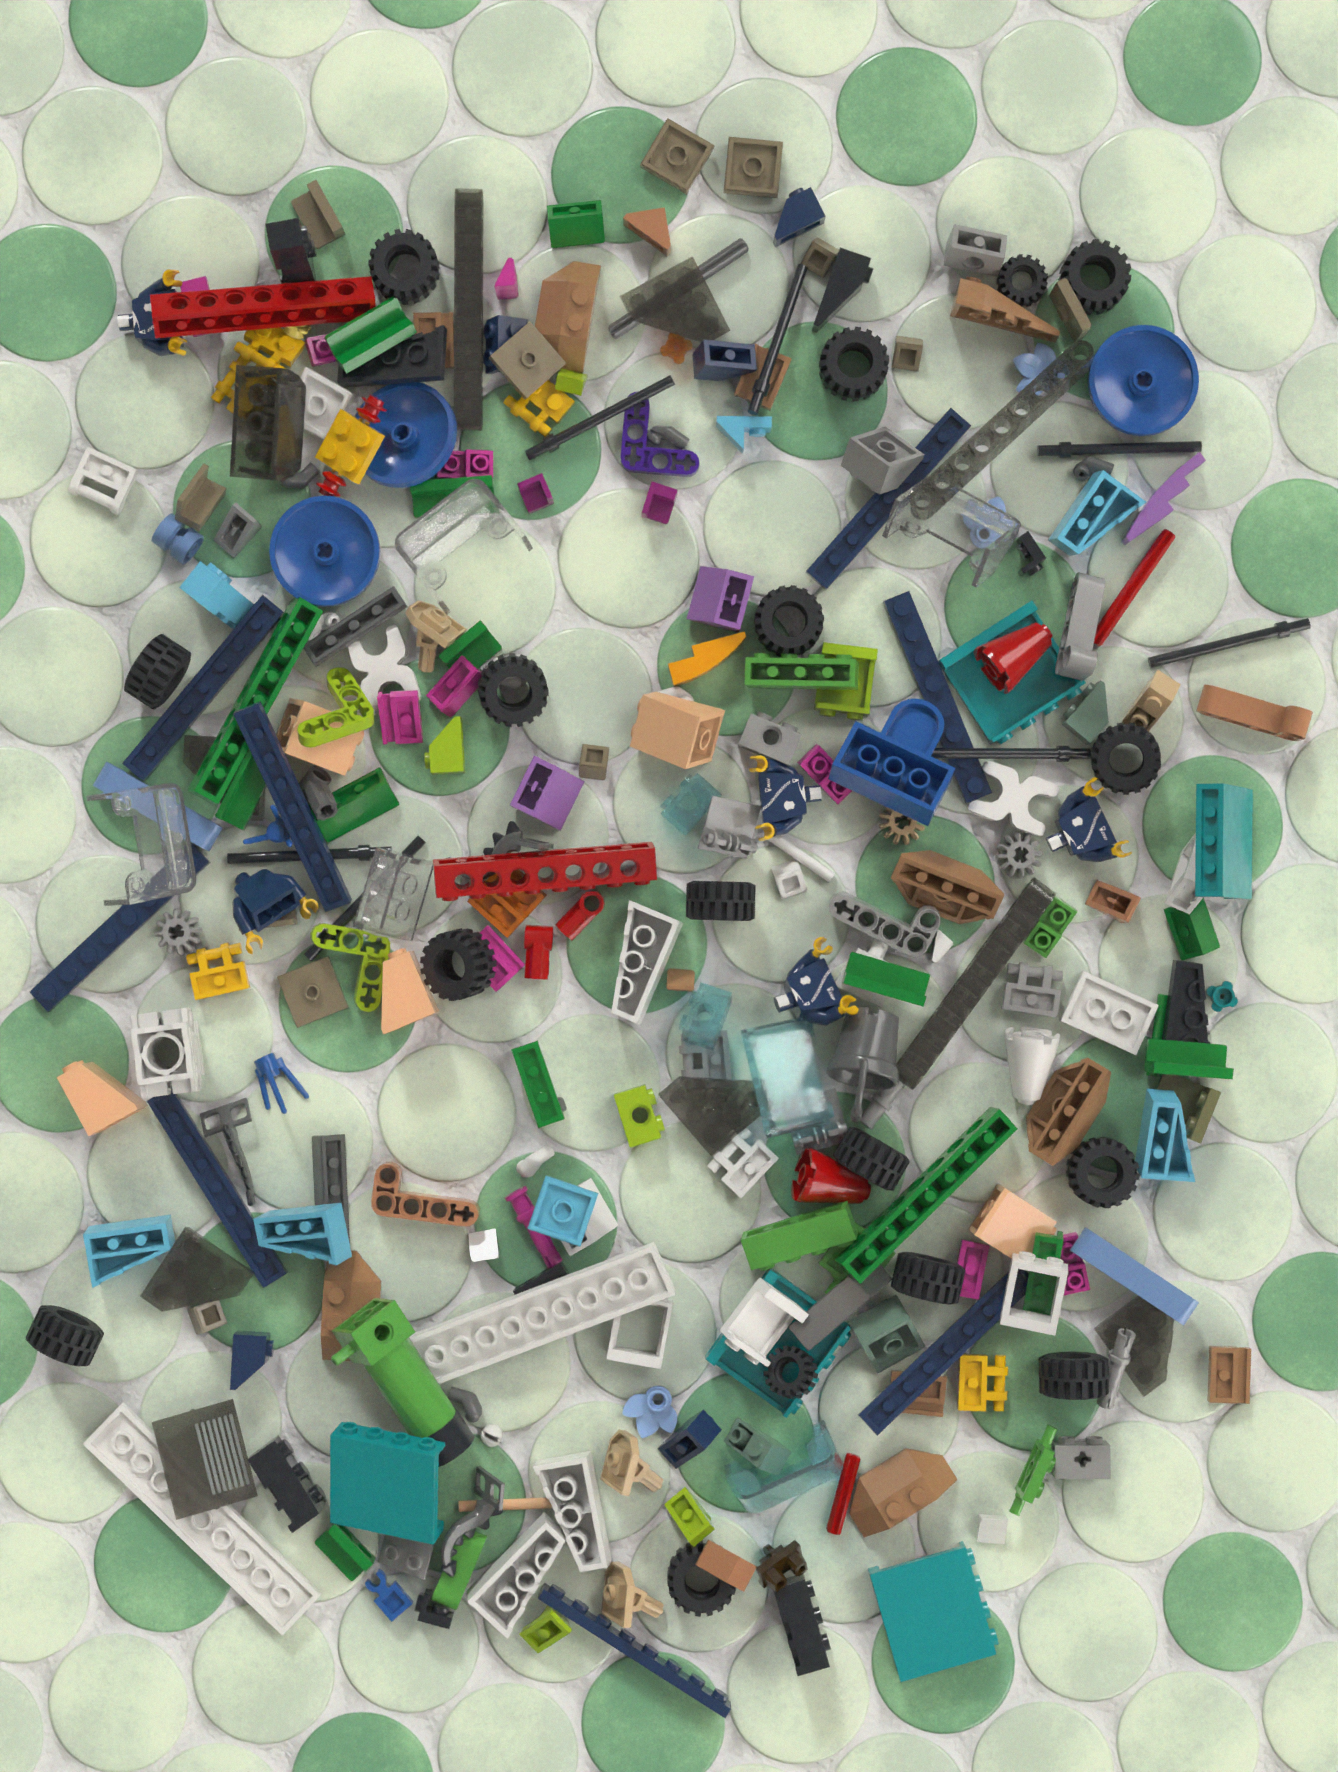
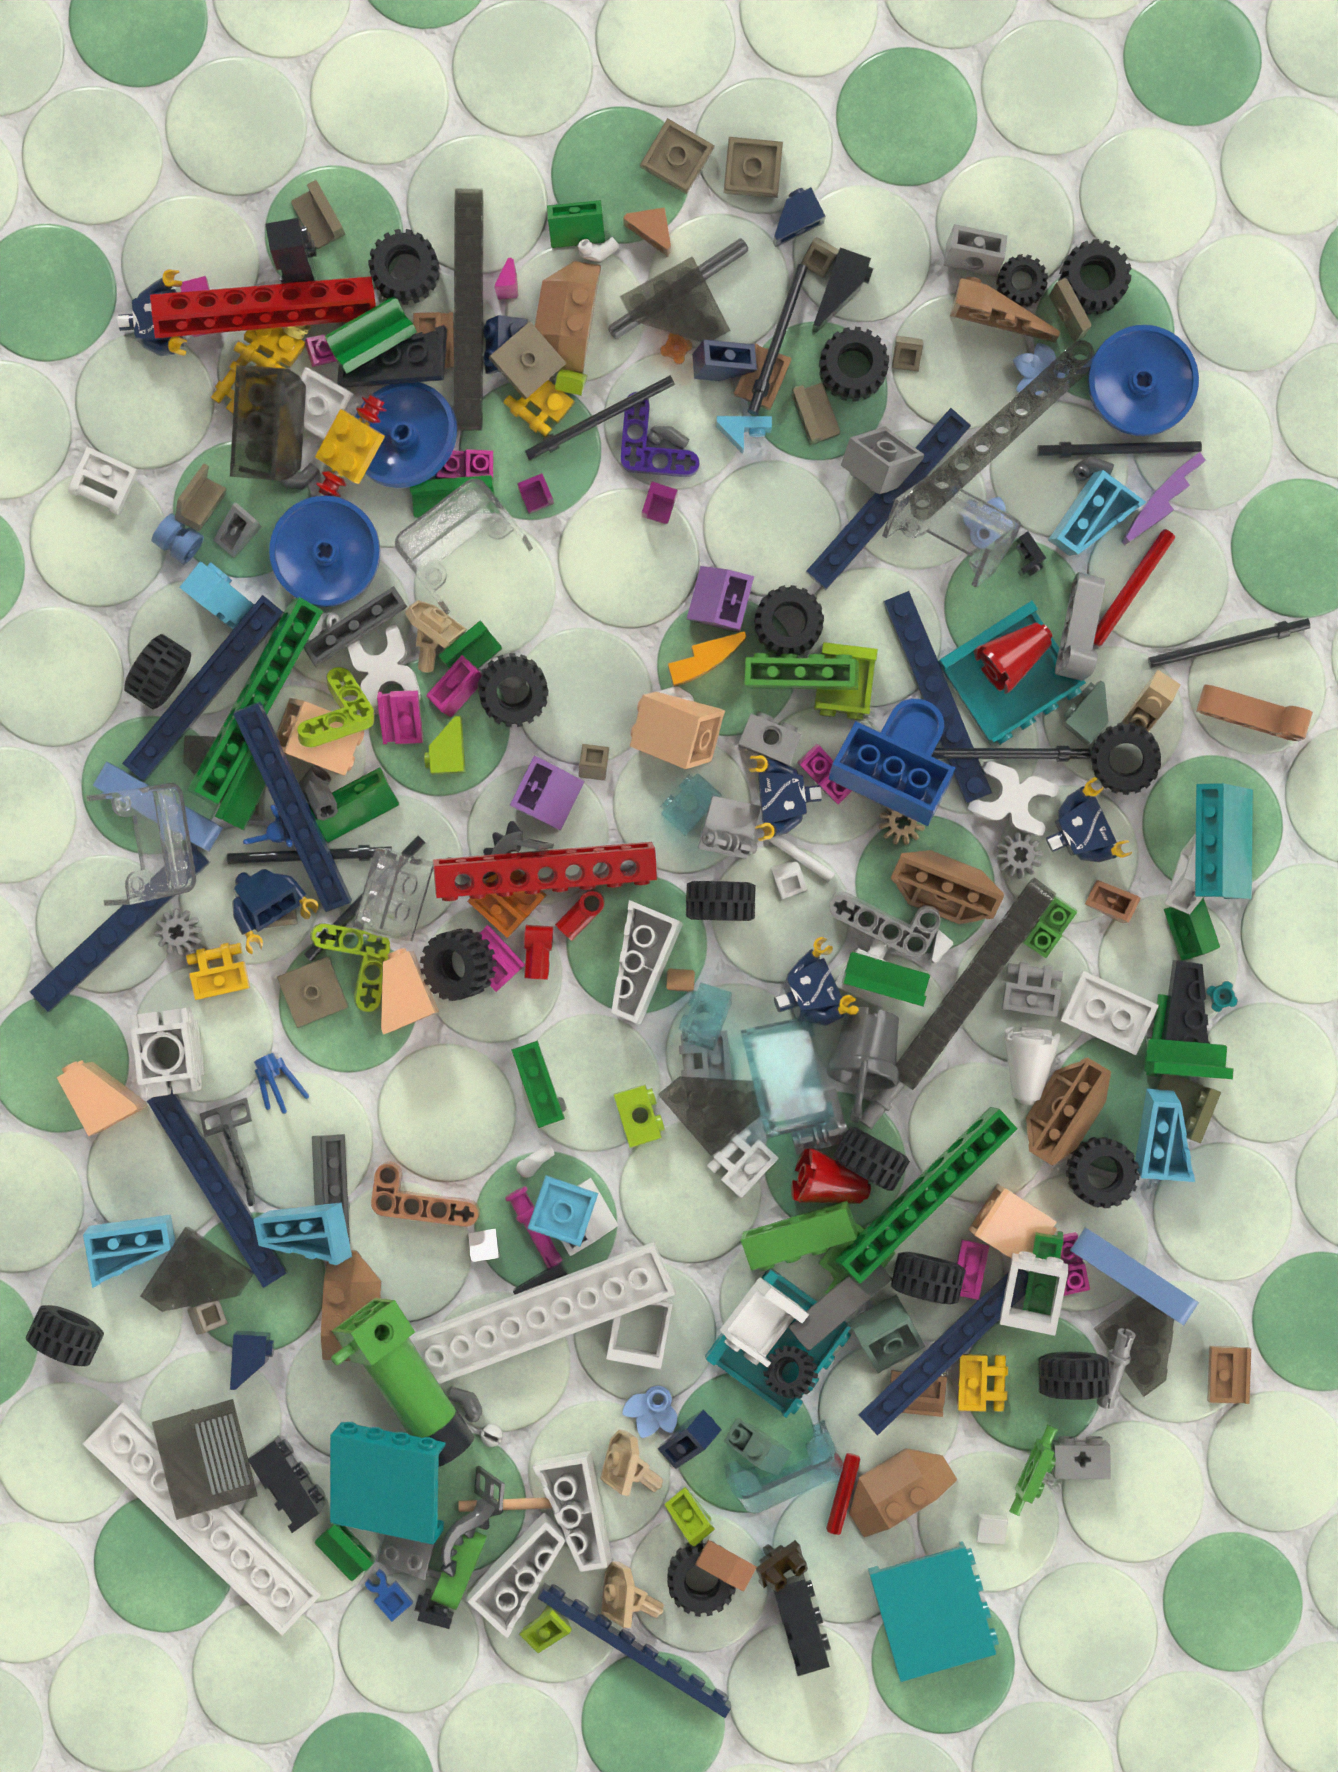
(597, 252): none -> white arm
(815, 412): none -> dark tan panel

